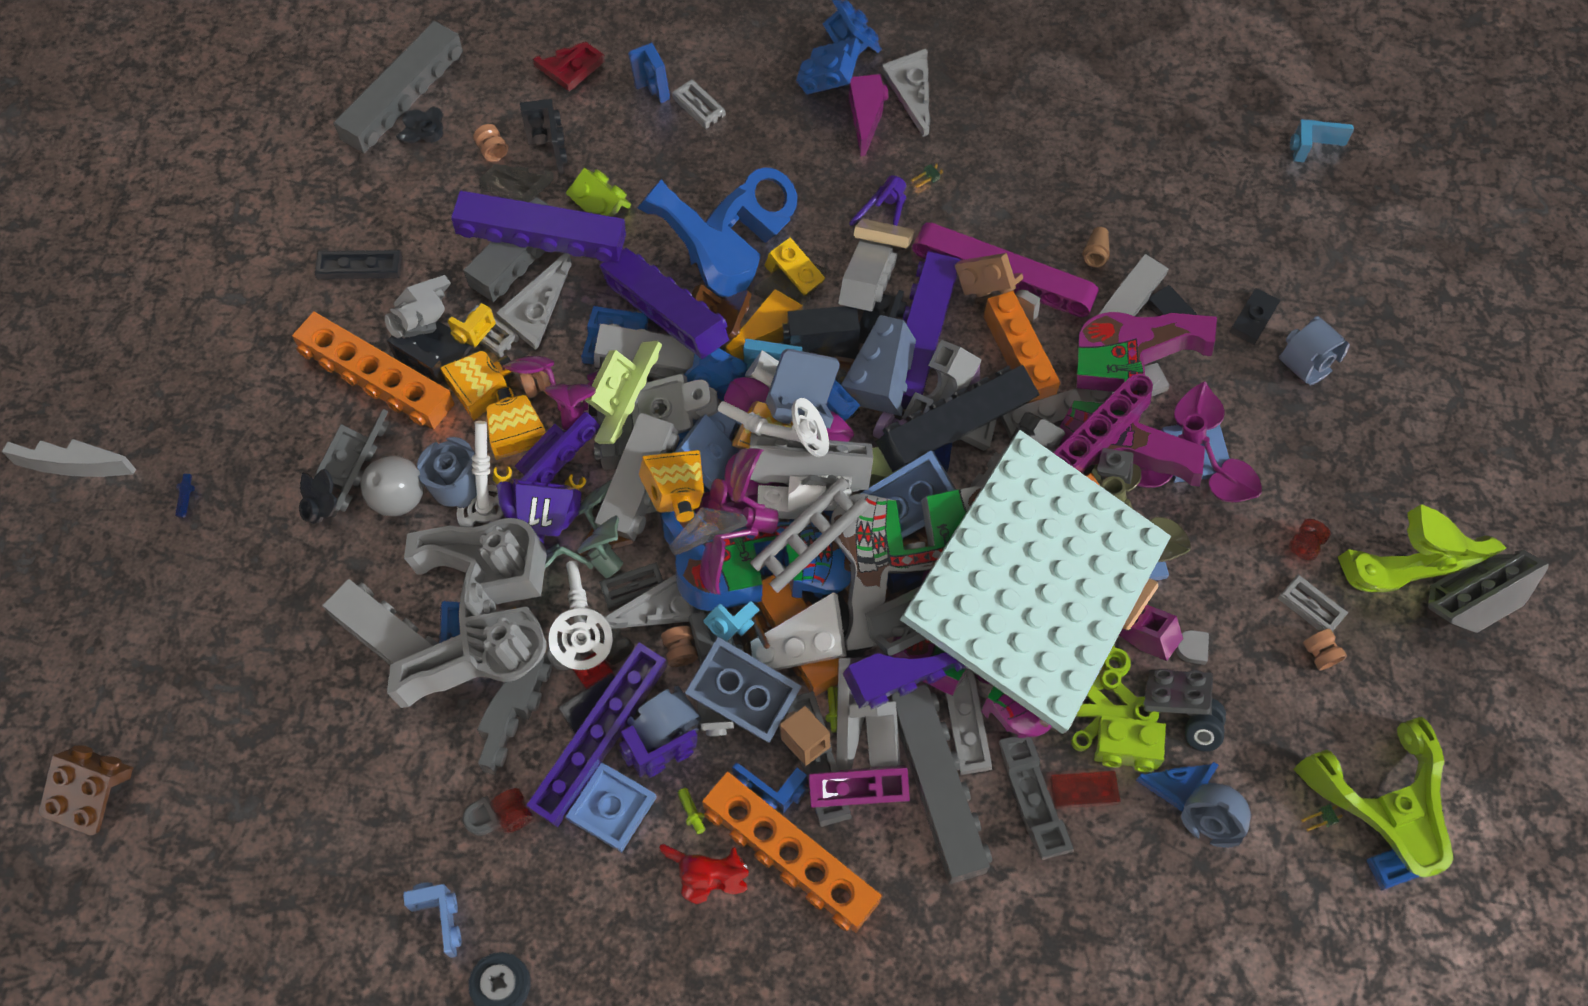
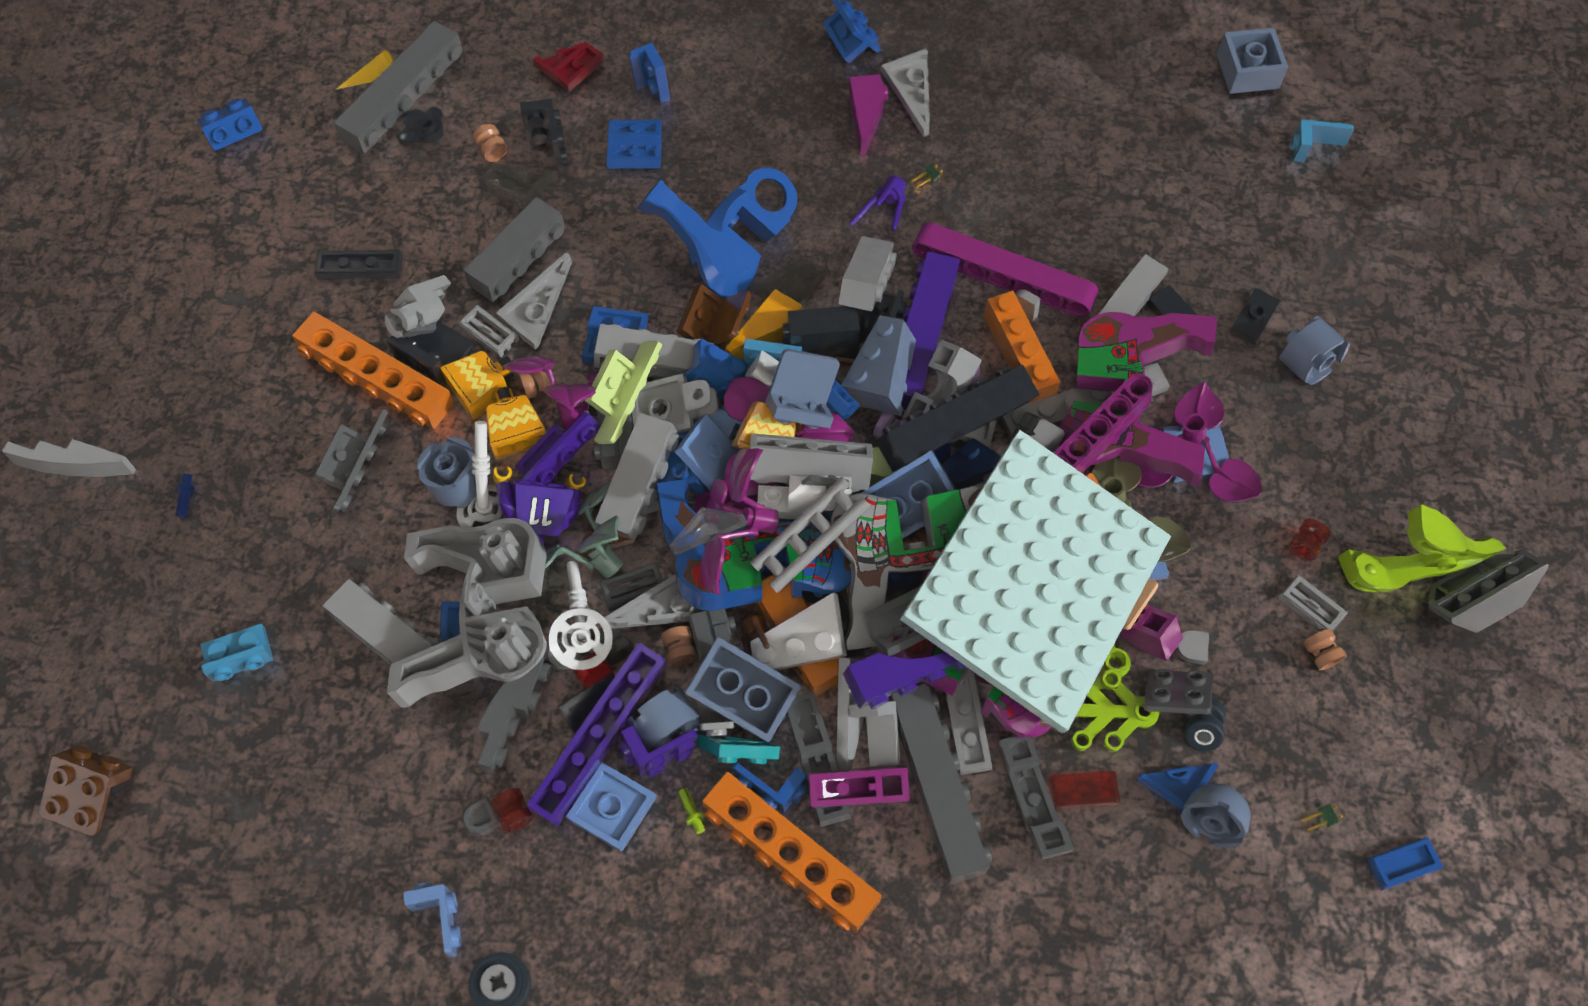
(229, 123): none -> blue bracket
(236, 653): none -> dark azure bracket
(317, 497): black plate -> none
(370, 71): none -> yellow sticker
(392, 486): light grey piece -> none
(475, 327): yellow bracket -> none
(539, 226): dark purple brick -> none
(596, 195): lime bracket -> none
(634, 144): none -> blue slope
(666, 303): dark purple brick -> none
(674, 482): light orange torso -> none
(695, 106): light grey tile -> none
(703, 874): red animal -> none
(725, 625): medium azure bracket -> none
(732, 748): none -> teal wing
(795, 265): yellow bracket -> none
(804, 428): white dish -> none
(804, 735): medium nougat brick -> none
(829, 66): blue plate -> none
(833, 708): lime piece -> none
(884, 233): tan tile -> none
(970, 464): none -> dark blue wing
(987, 274): medium nougat bracket -> none
(1097, 248): medium nougat cone -> none
(1116, 464): dark grey bracket -> none
(1130, 743): lime bracket -> none
(1252, 60): none -> sand blue brick
(1406, 818): lime animal -> none

